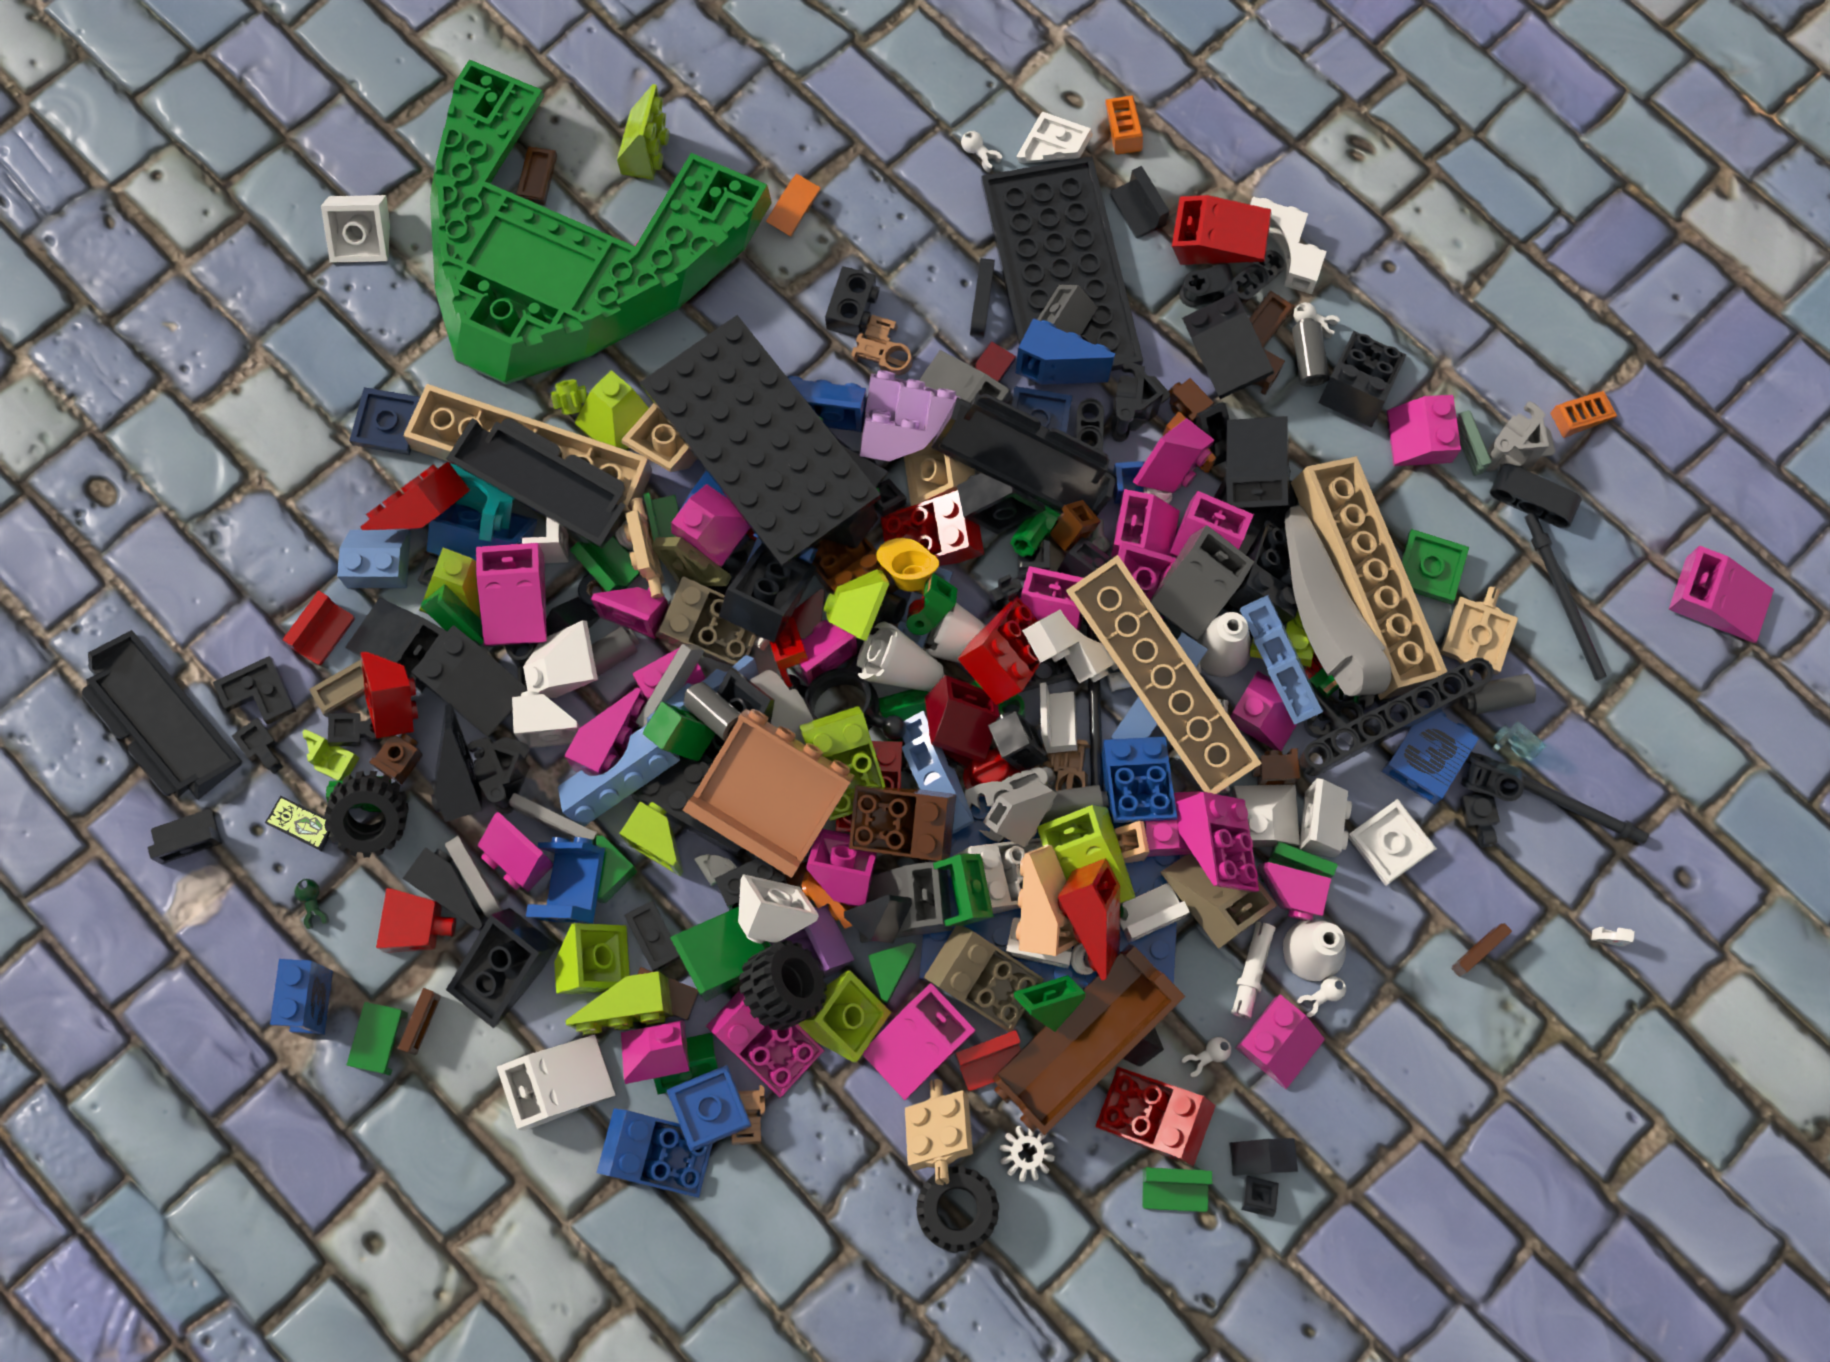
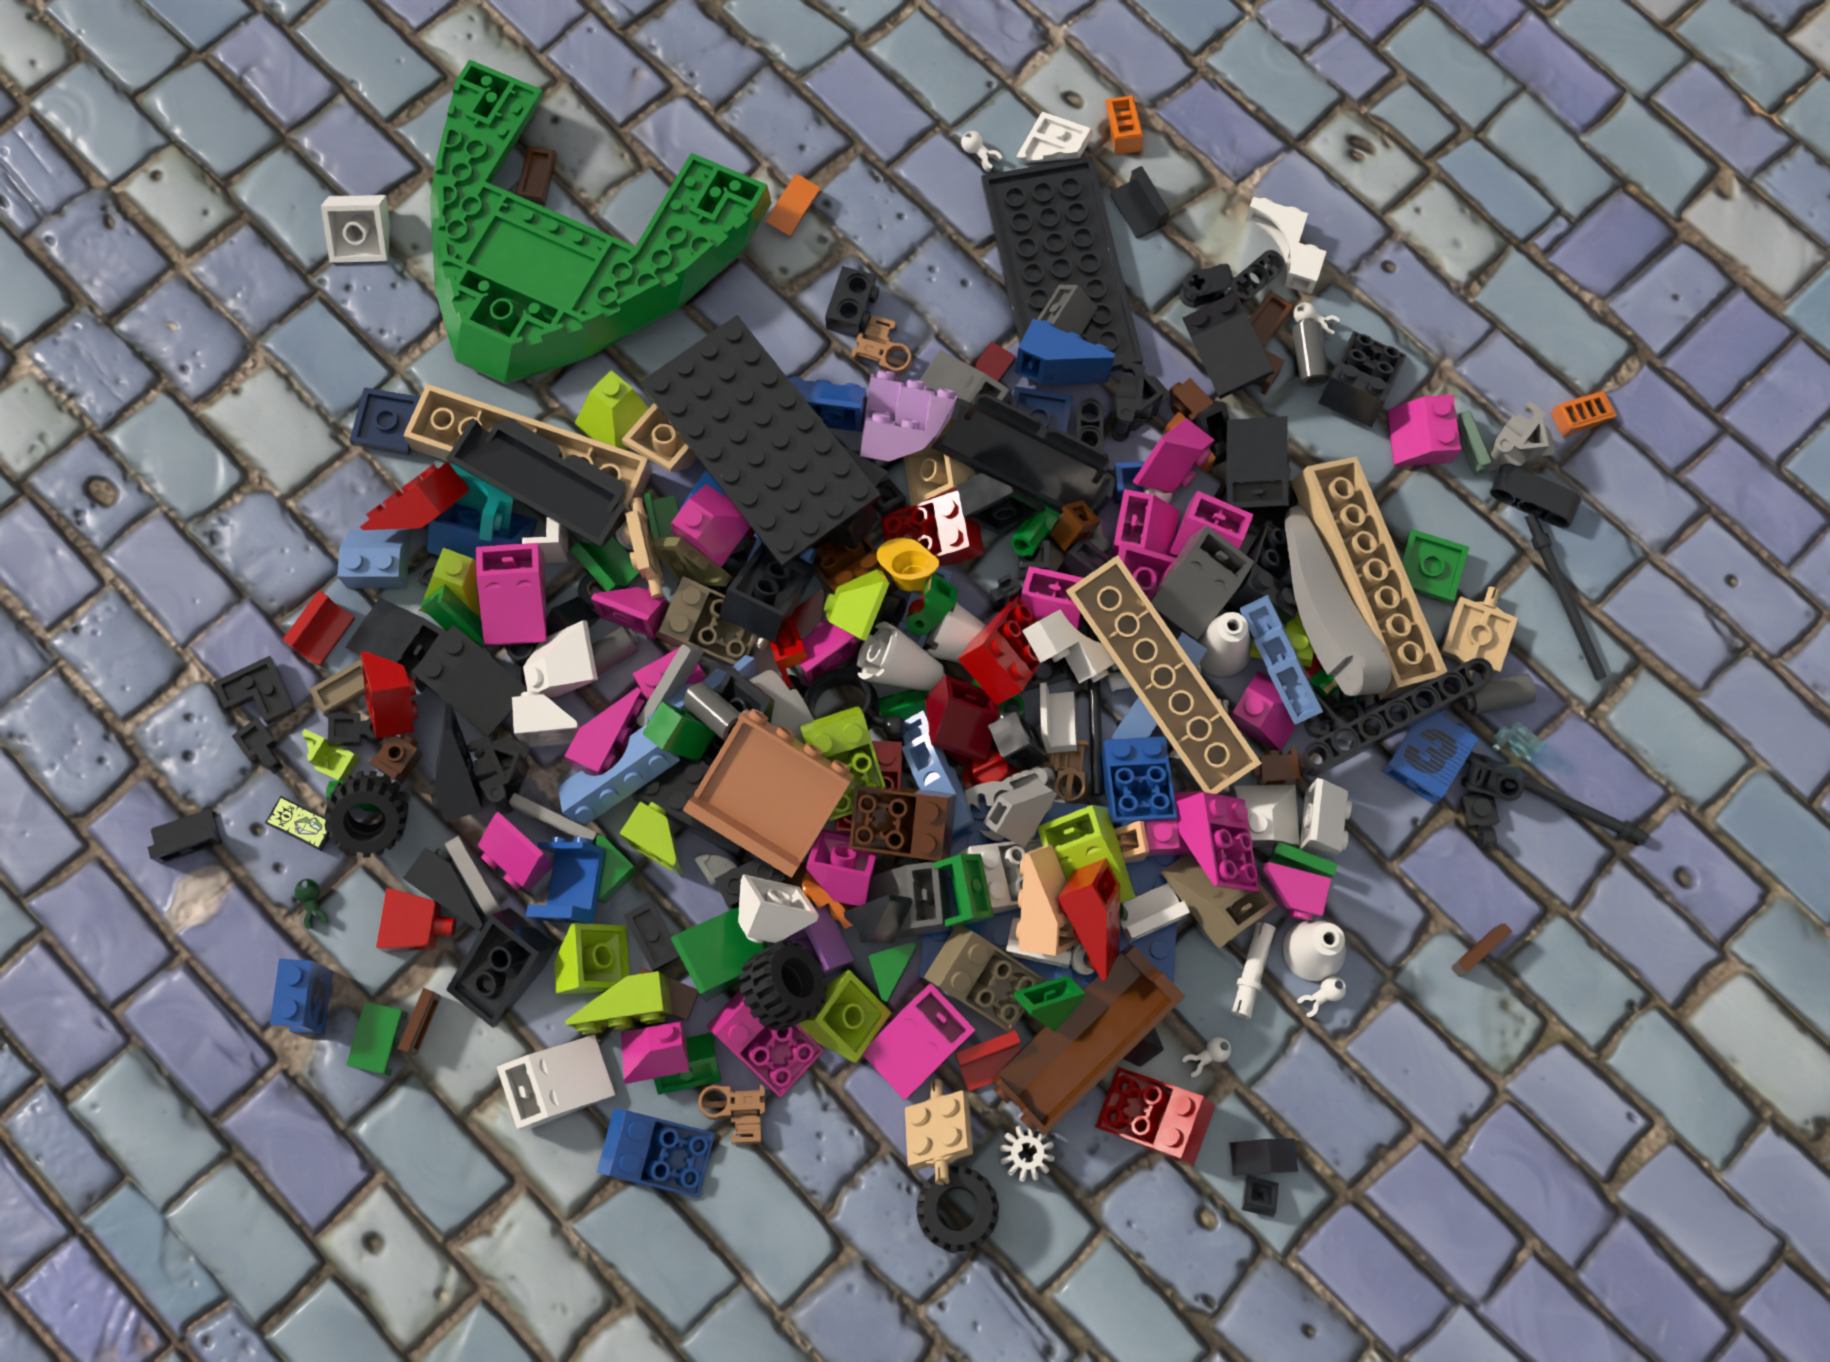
(165, 727): black slope -> none
(569, 396): lime gear -> none
(644, 137): lime slope -> none
(708, 1108): blue tile -> none
(982, 297): black beam -> none
(1074, 799): dark grey brick -> none
(1175, 1189): green panel -> none
(1219, 231): red slope -> none
(1281, 1041): dark pink slope -> none
(1391, 842): white plate -> none
(1620, 938): white tile -> none
(1721, 594): dark pink slope -> none

